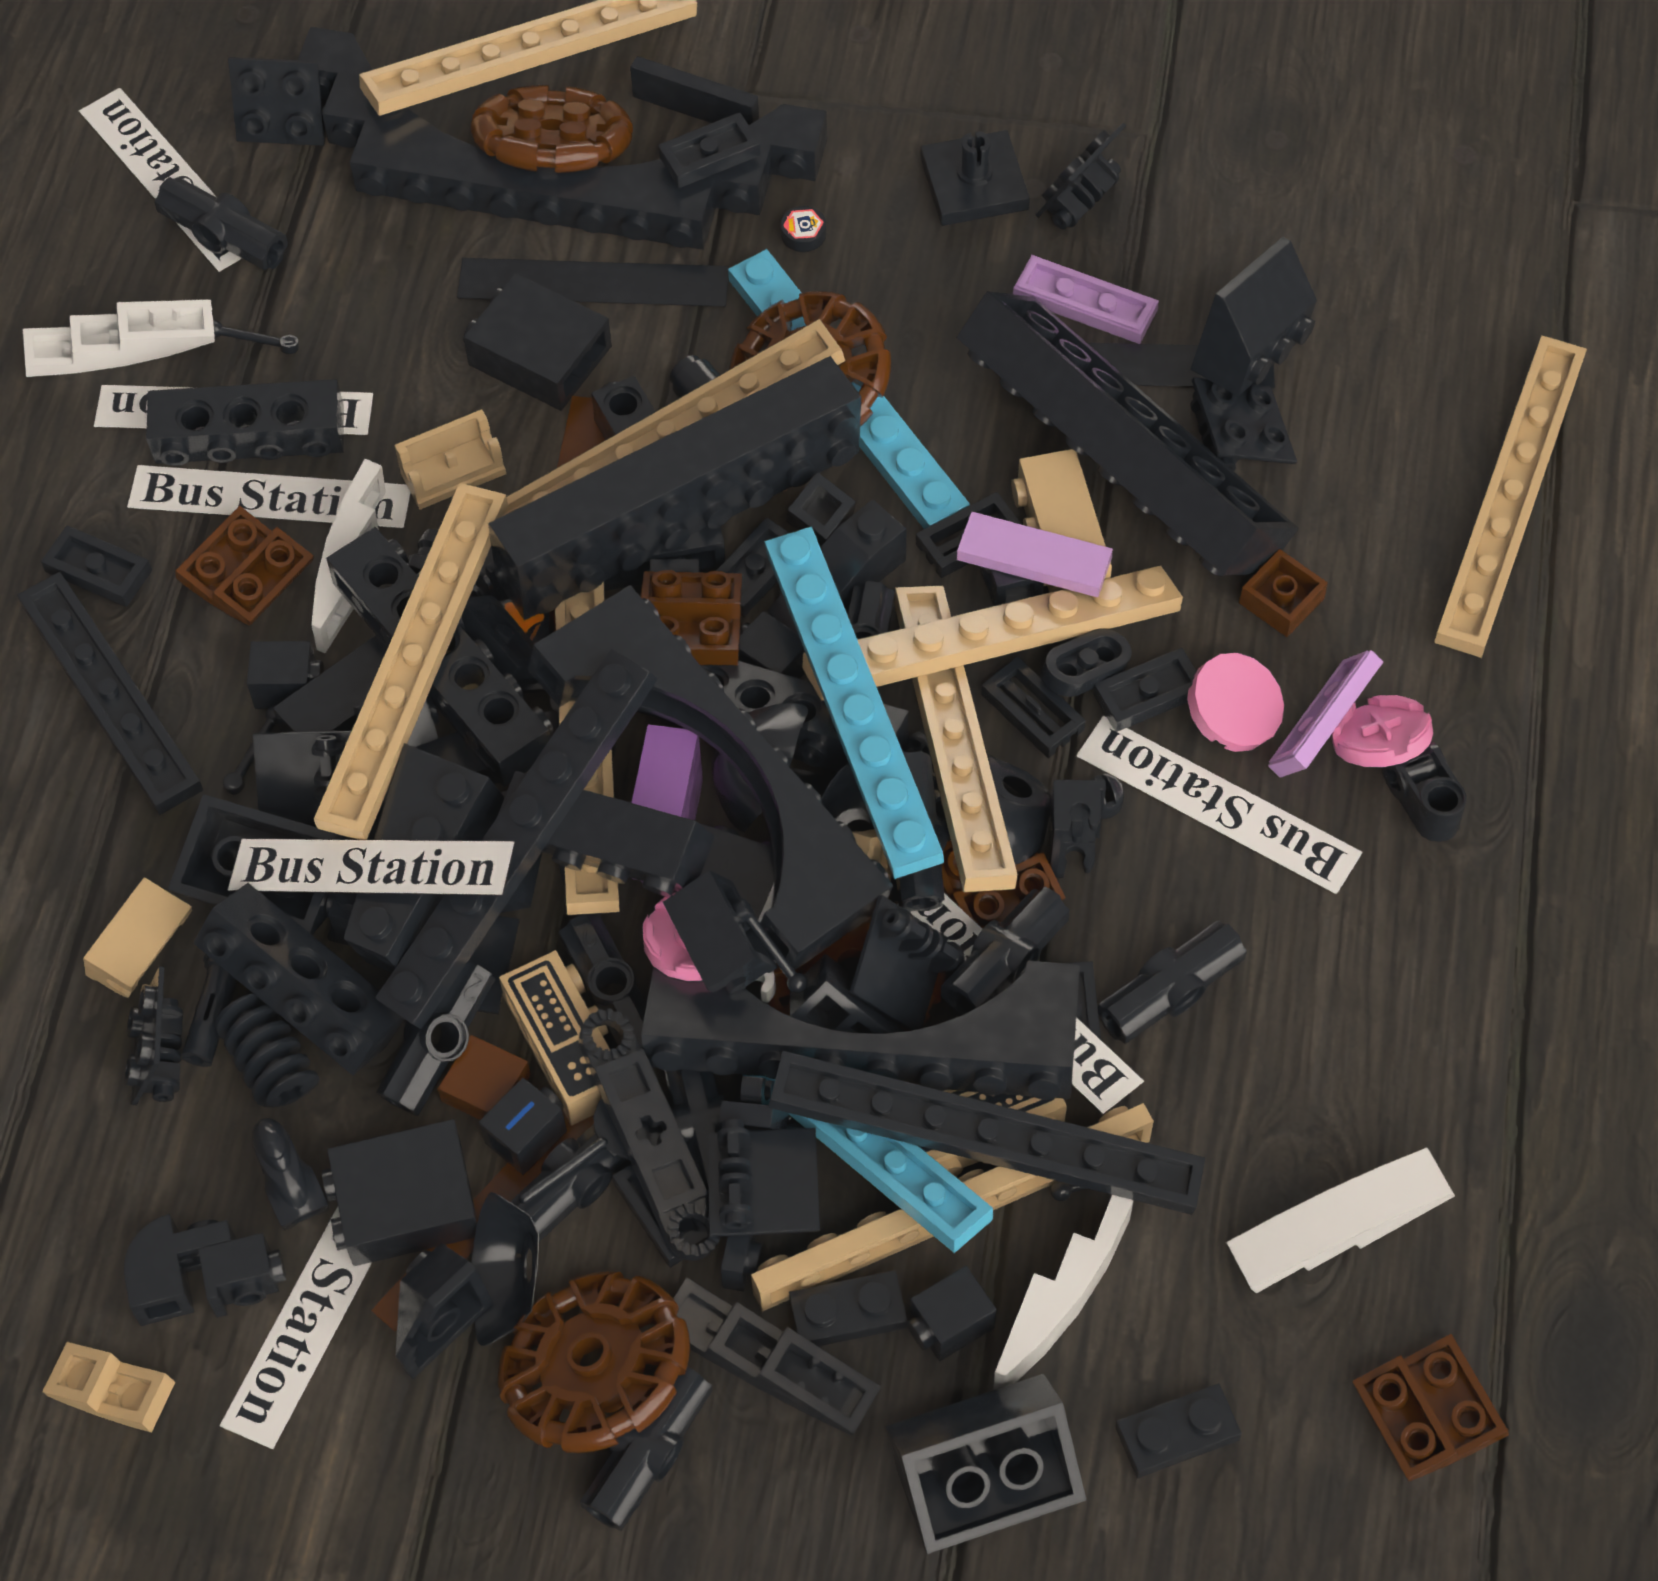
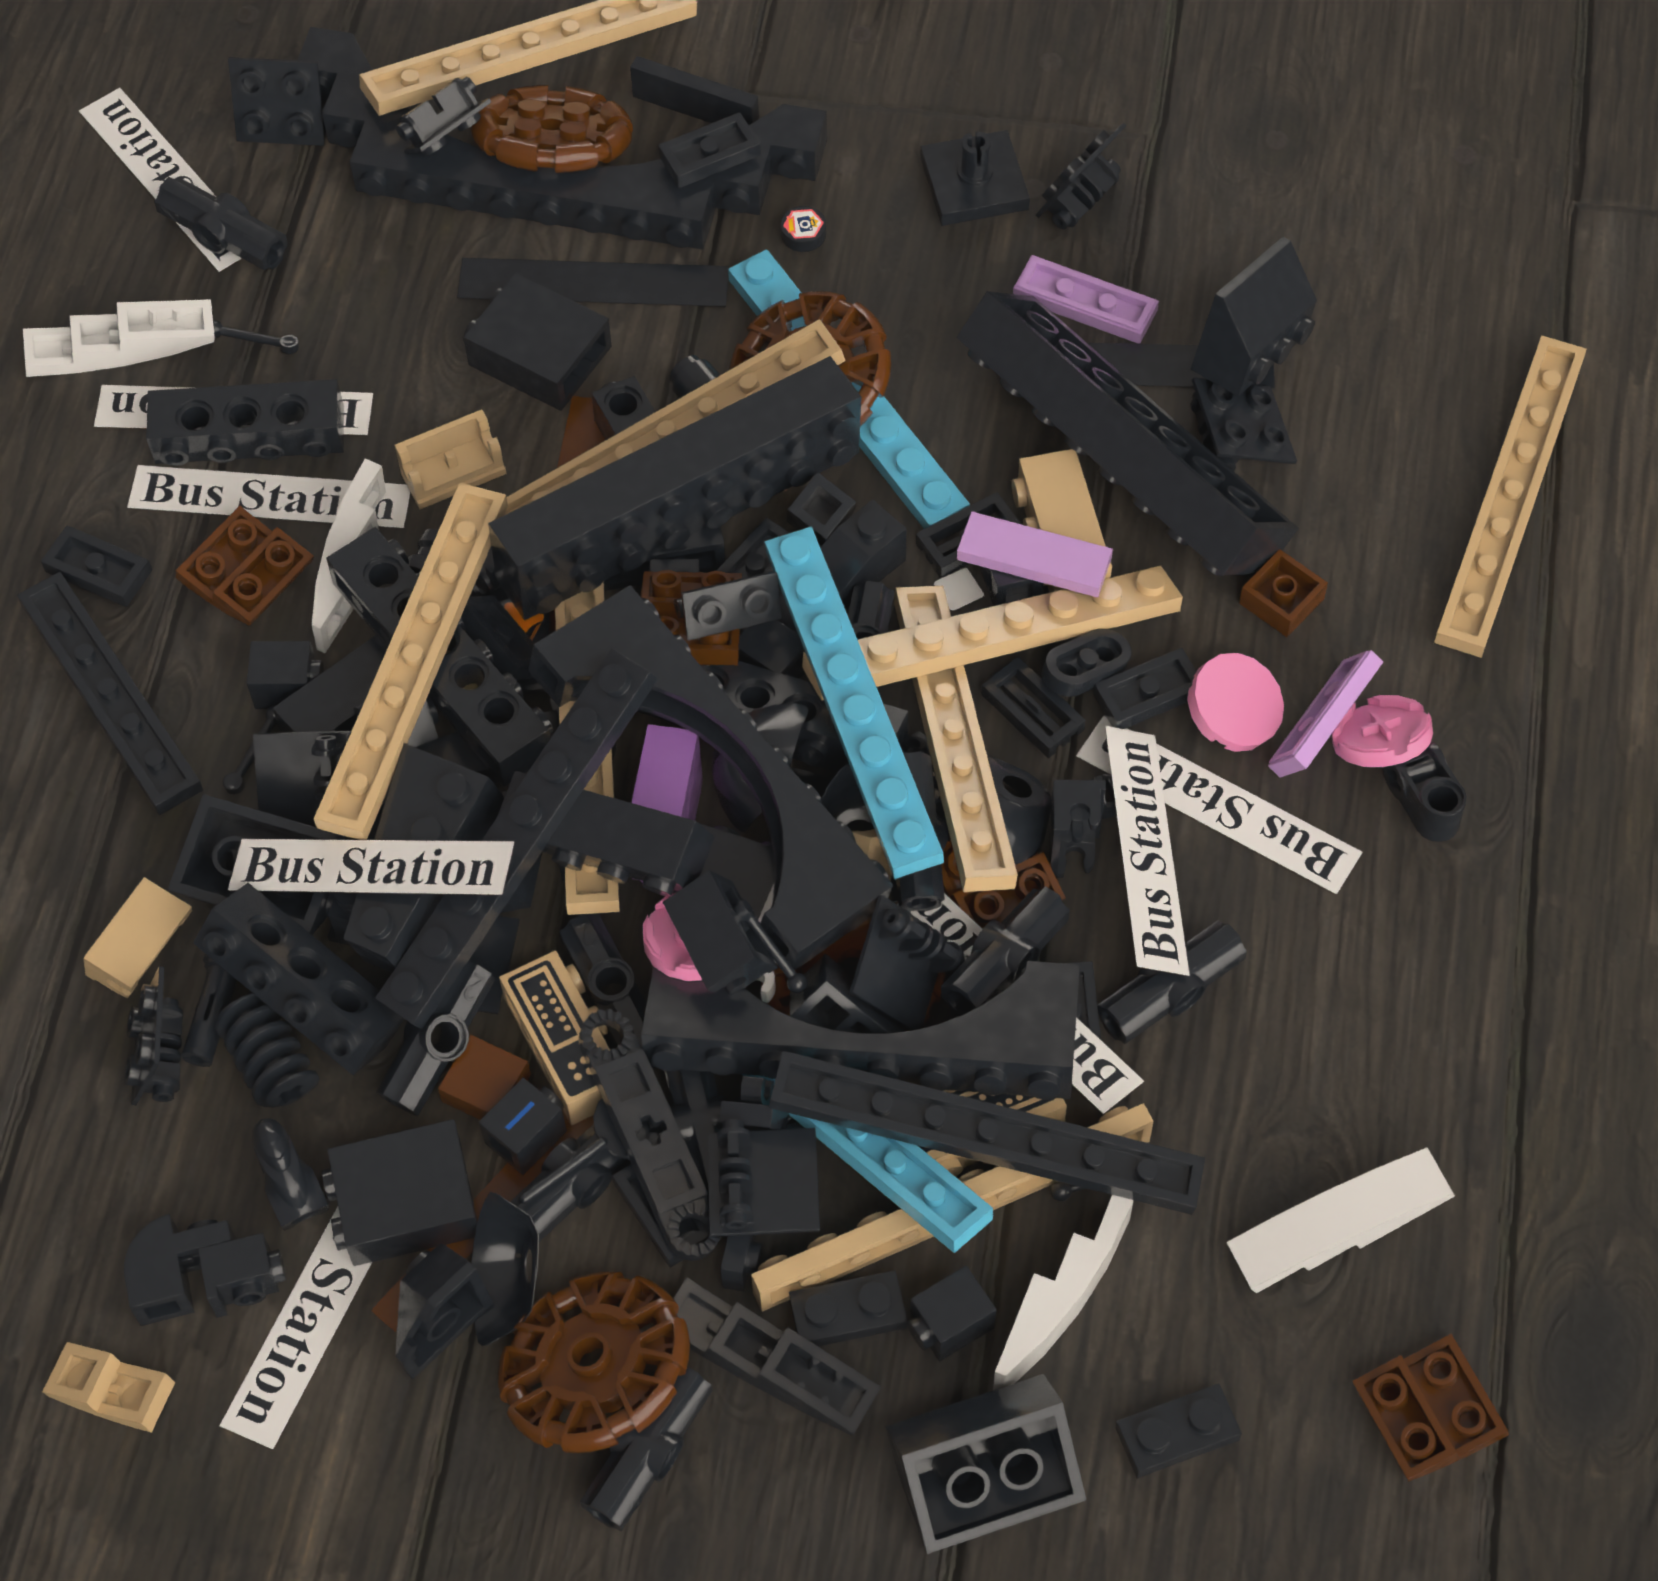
(457, 109): none -> black hinge
(729, 605): none -> black hinge
(960, 588): none -> white sticker
(1146, 852): none -> white sticker

